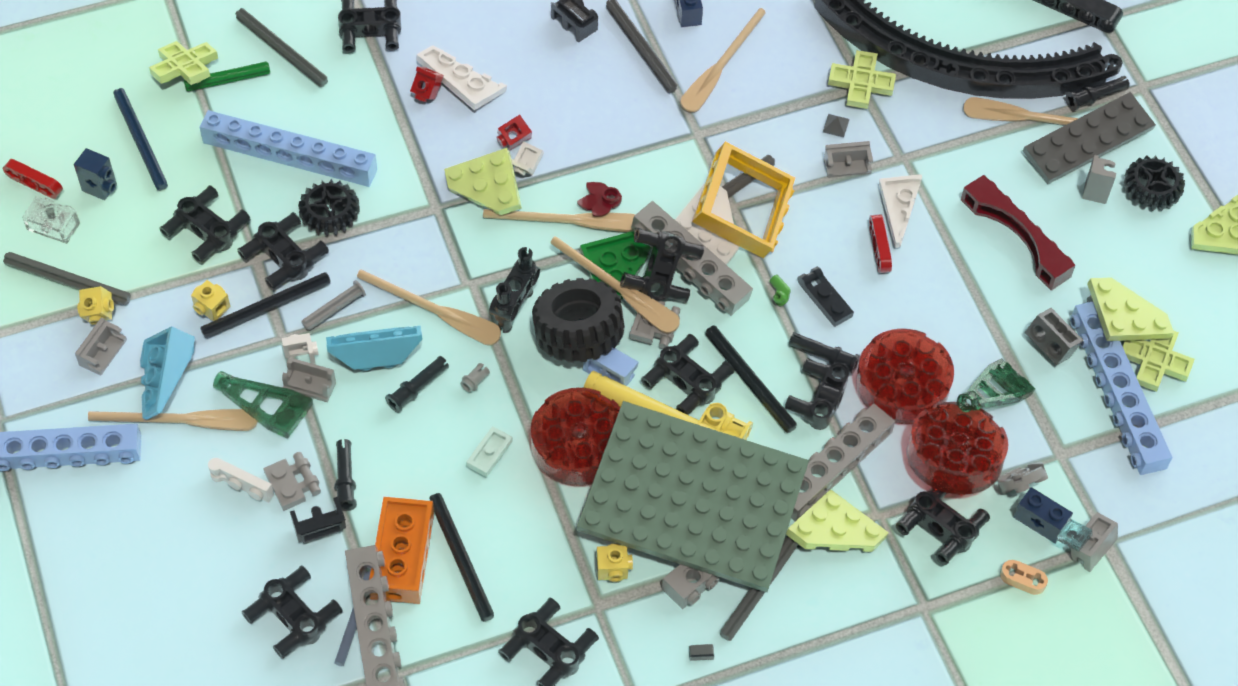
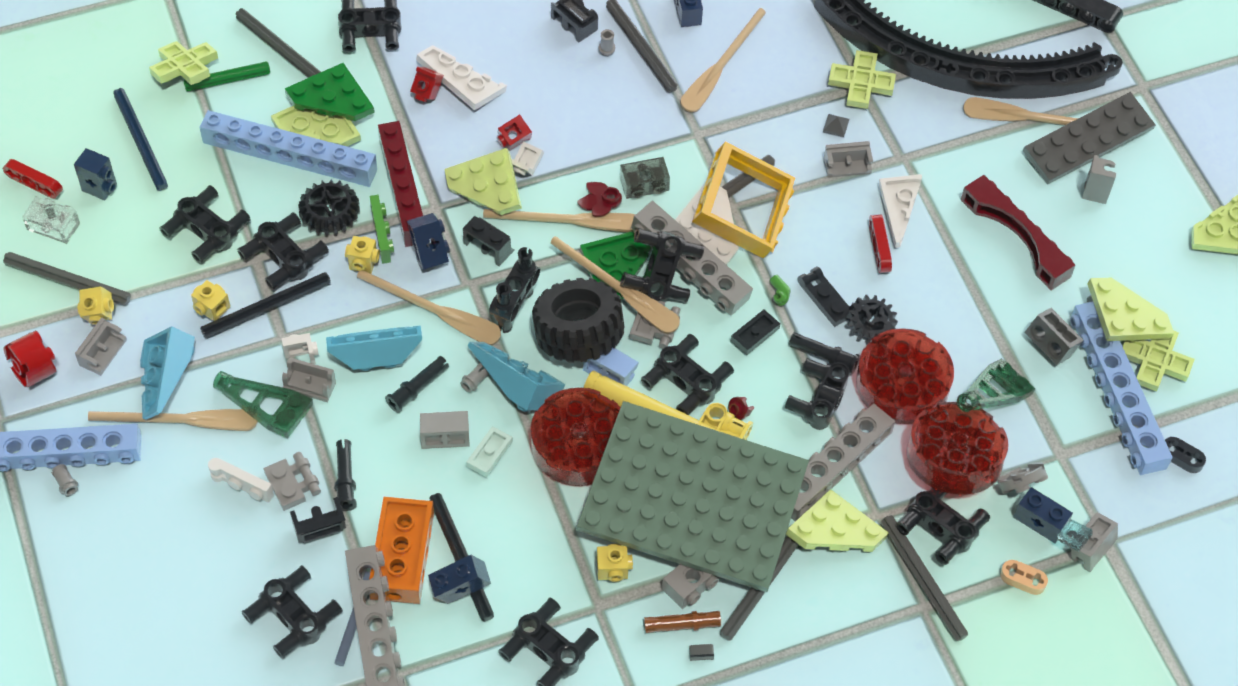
(30, 359): none -> red brick
(67, 484): none -> light grey pin
(318, 126): none -> yellowish green plate
(331, 94): none -> green plate
(333, 305): light grey axle -> none
(362, 254): none -> light yellow brick
(382, 229): none -> bright green plate
(400, 175): none -> dark red arch
(428, 253): none -> dark blue brick
(444, 429): none -> light grey hinge
(459, 579): none -> dark blue brick
(490, 237): none -> black window
(518, 382): none -> medium azure wedge
(607, 44): none -> light grey pin
(653, 170): none -> clear smoke brick
(683, 621): none -> dark orange pin
(739, 407): none -> dark red plate
(751, 379): black axle -> none
(755, 331): none -> black plate
(864, 310): none -> black gear
(925, 579): none -> dark grey axle
(1089, 95): black pin -> none
(1154, 183): black gear -> none
(1184, 454): none -> black beam

